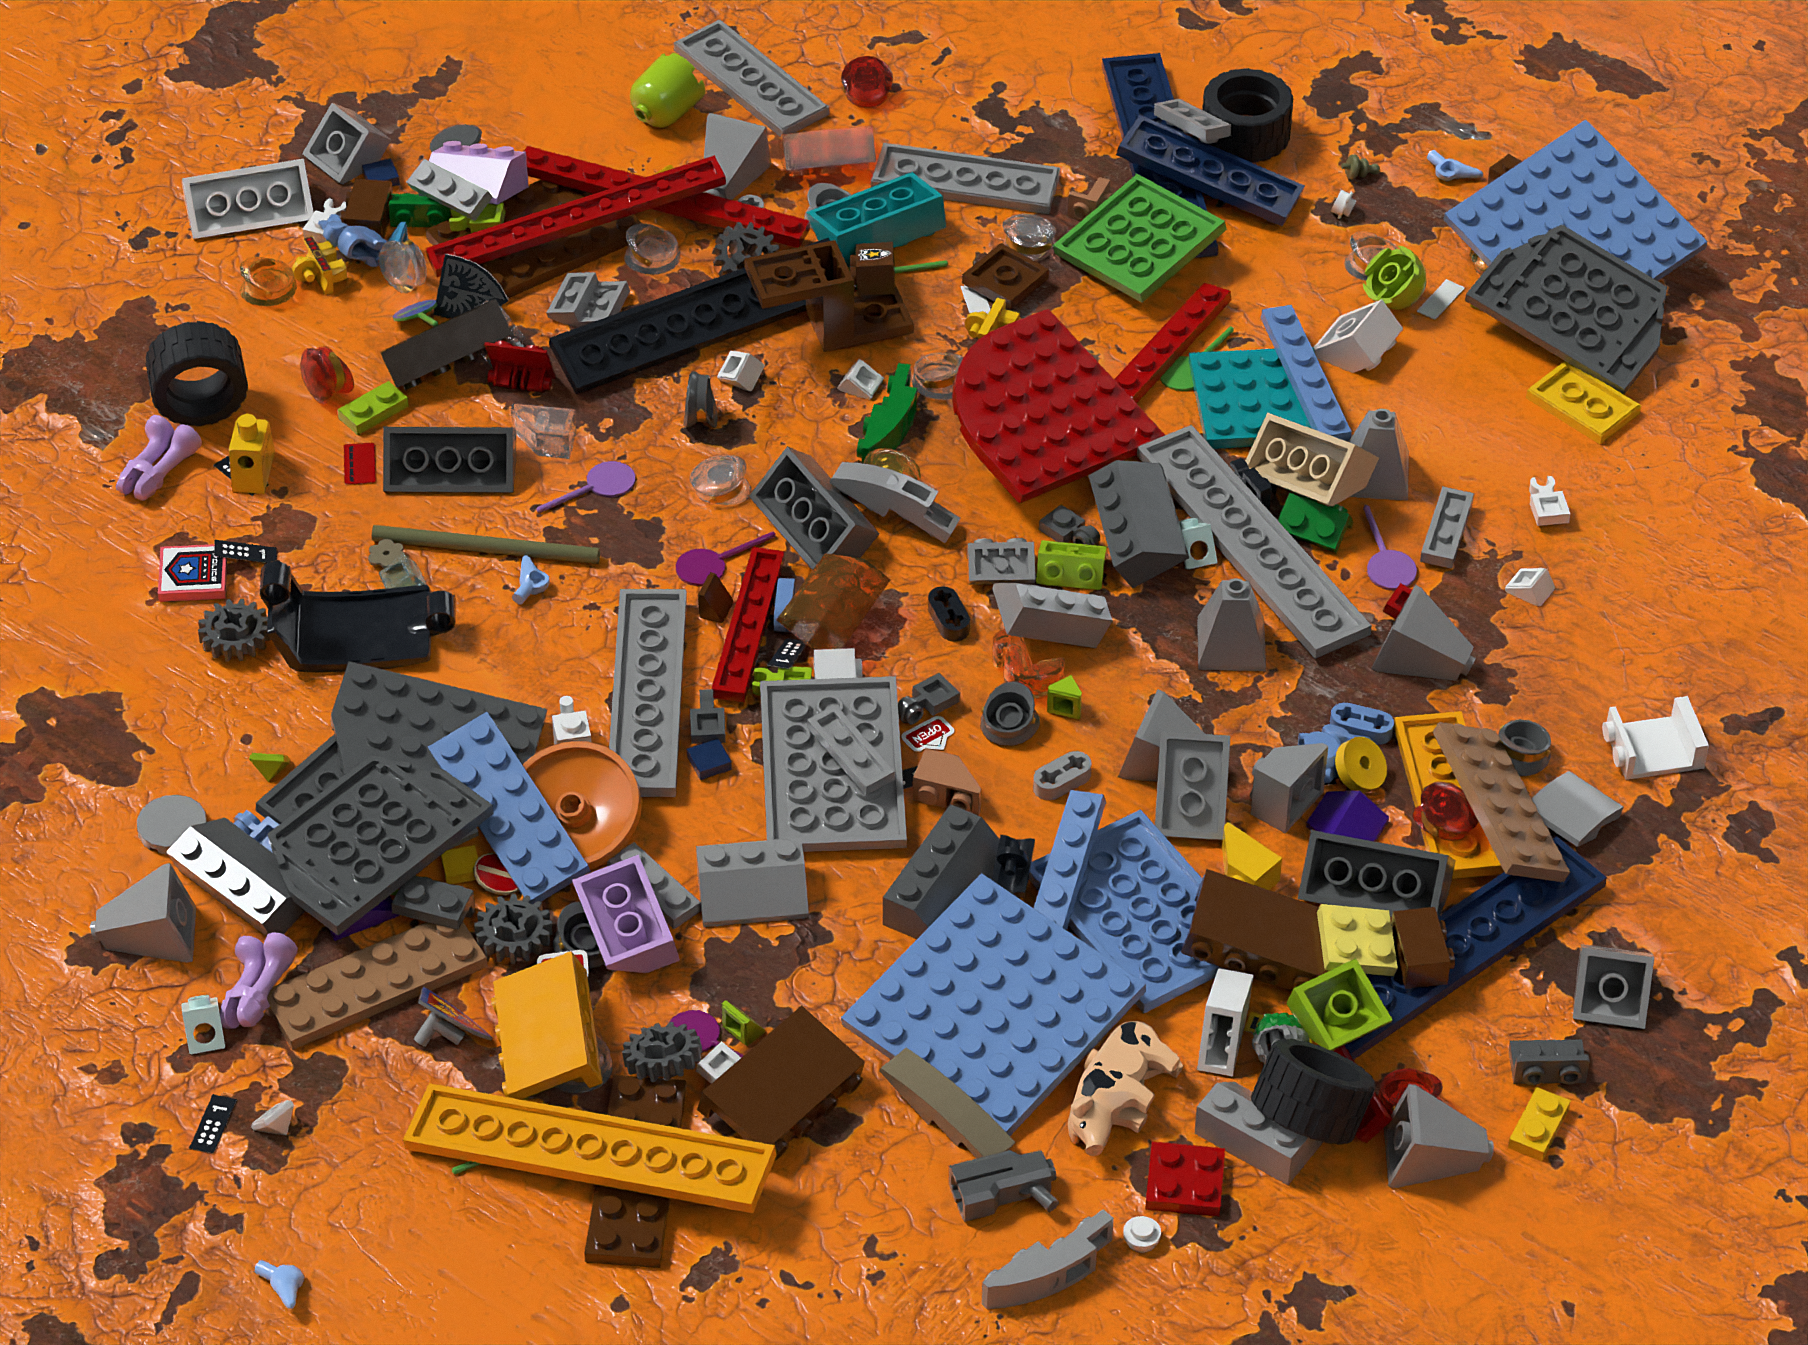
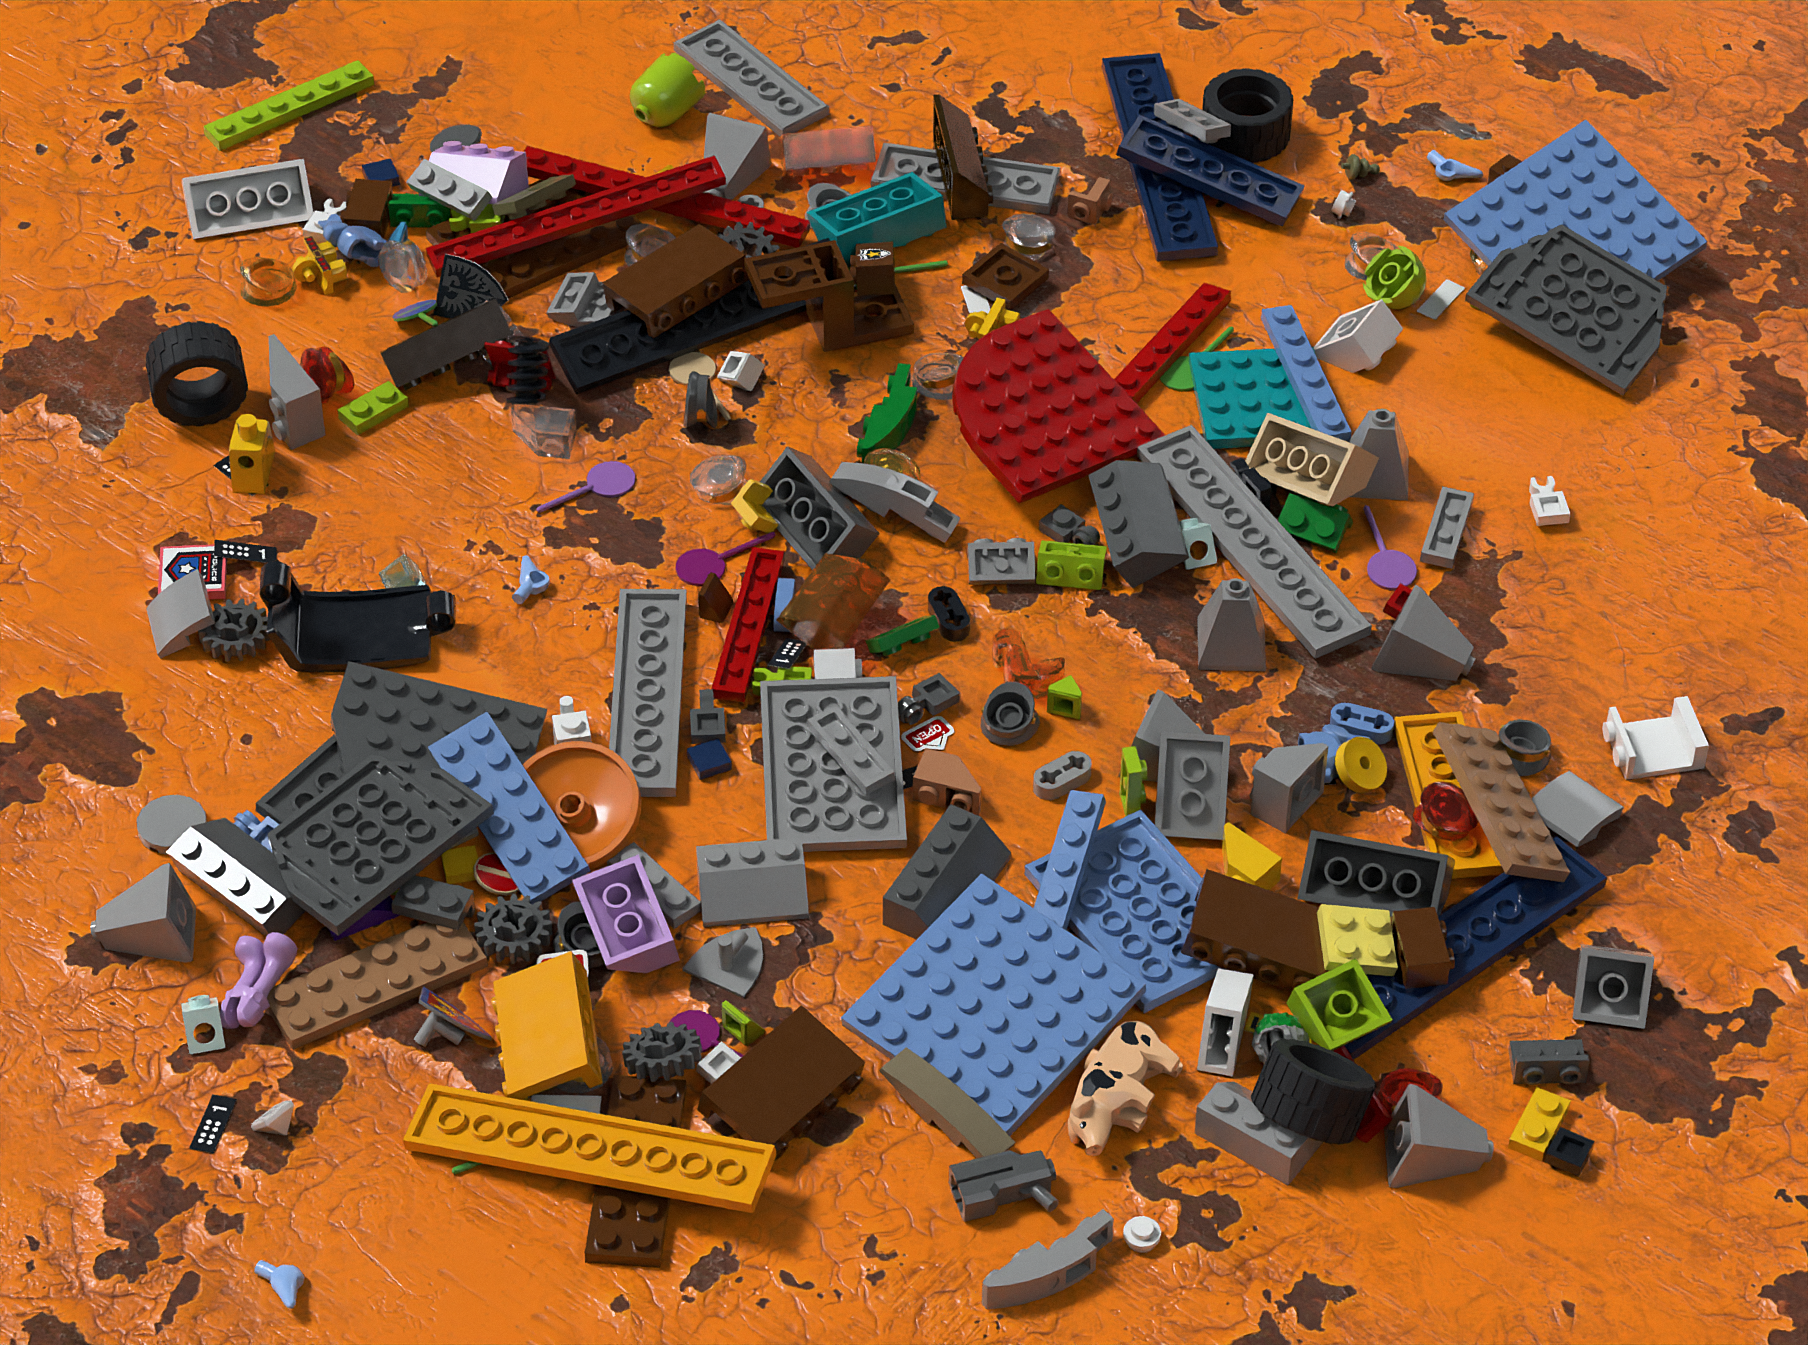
(141, 473): lavender piece -> none
(179, 612): none -> light grey slope
(269, 764): lime slope -> none
(288, 105): none -> lime plate
(294, 399): none -> light grey slope
(345, 144): light grey slope -> none
(359, 463): red sticker -> none
(385, 553): dark tan plant -> none
(449, 459): dark grey slope -> none
(487, 544): olive piece -> none
(528, 371): none -> black piece
(534, 196): none -> olive tile
(577, 1102): none -> white sticker
(677, 279): none -> reddish brown panel
(700, 363): none -> tan piece
(729, 961): none -> light grey shield
(749, 505): none -> yellow bracket
(861, 381): white slope -> none
(867, 81): clear red piece -> none
(891, 641): none -> green plate
(960, 161): none -> dark brown slope
(1013, 864): black hips -> none
(1052, 614): light grey slope -> none
(1132, 774): none -> lime plate
(1139, 237): bright green plate -> none
(1185, 1179): red plate -> none
(1348, 815): dark purple slope -> none
(1531, 585): white slope -> none
(1569, 1151): none -> black plate
(1583, 402): yellow tile -> none

